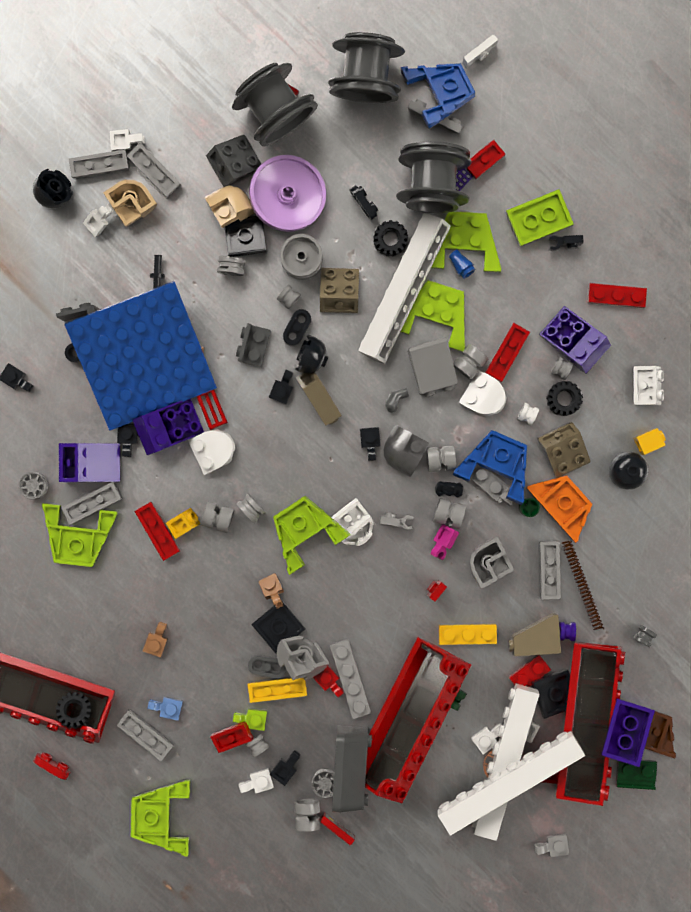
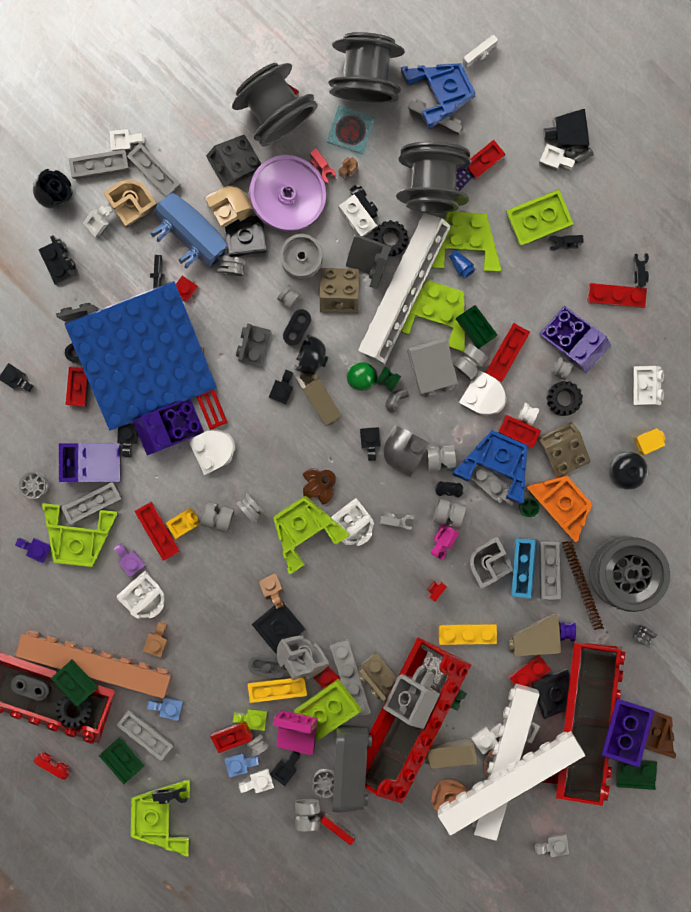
(30, 685): none -> dark grey plate
(36, 549): none -> dark purple plate
(57, 261): none -> black bracket
(74, 683): none -> dark green plate
(76, 387): none -> red plate
(95, 665): none -> nougat brick
(122, 760): none -> dark green plate
(130, 561): none -> medium lavender plate
(142, 597): none -> white slope
(165, 795): none -> black plate
(186, 288): none -> red plate
(191, 229): none -> medium blue piece
(239, 764): none -> medium blue plate
(296, 732): none -> dark pink bracket
(316, 485): none -> reddish brown plate
(319, 162): none -> coral plate
(331, 707): none -> lime plate
(349, 167): none -> medium nougat plate
(350, 129): none -> clear light blue tile
(357, 216): none -> white brick
(361, 376): none -> green hair
(368, 257): none -> dark grey bracket
(378, 675): none -> dark tan bracket
(392, 381): none -> dark green wheel
(413, 698): none -> light grey hinge
(446, 791): none -> nougat tile
(451, 754): none -> dark tan slope
(476, 327): none -> dark green plate
(519, 431): none -> red plate
(524, 567): none -> dark azure brick
(554, 157): none -> white plate
(569, 130): none -> black torso
(579, 157): none -> dark grey arm
(641, 276): none -> black plate
(650, 557): none -> dark grey wheel

